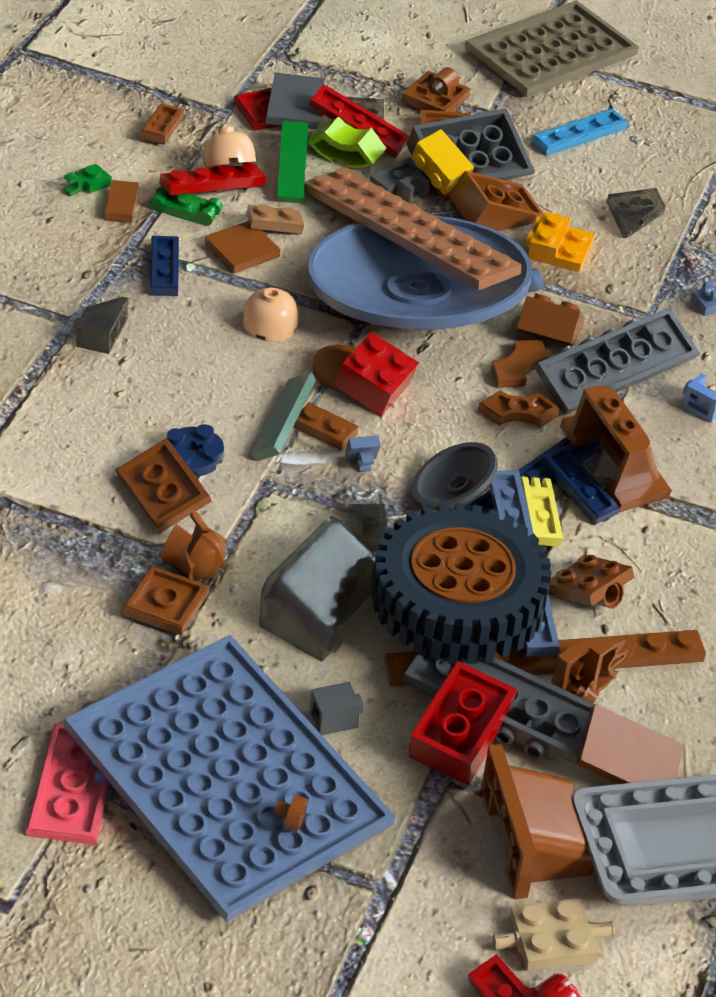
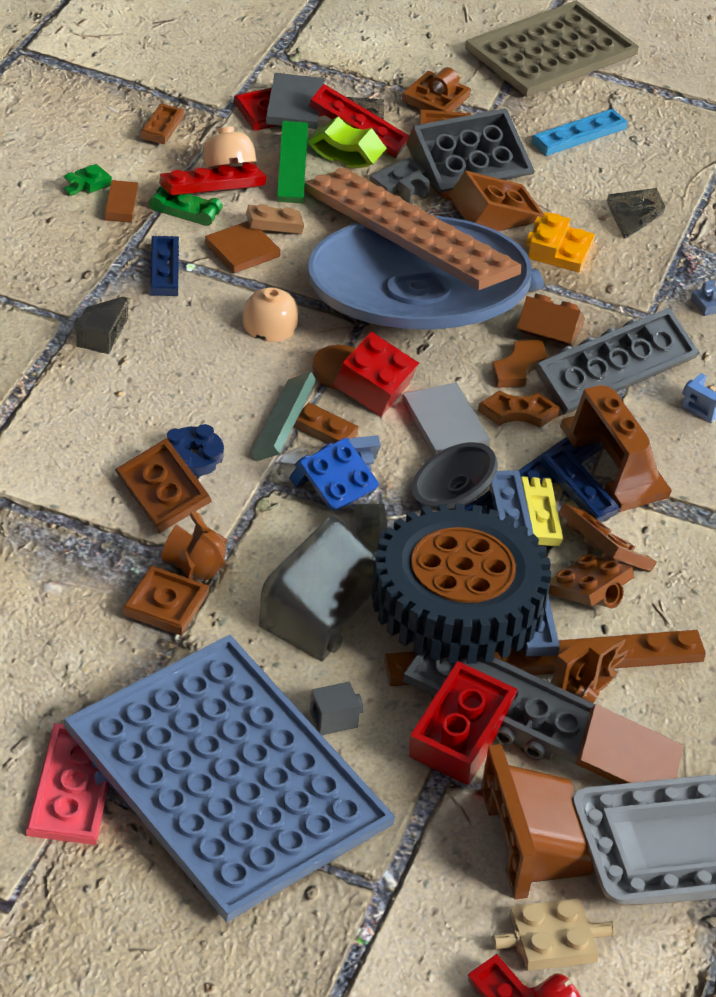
(292, 812): dark orange tile -> none
(336, 474): none -> blue bracket
(441, 161): yellow brick -> none
(444, 417): none -> light grey tile
(600, 536): none -> dark orange wing

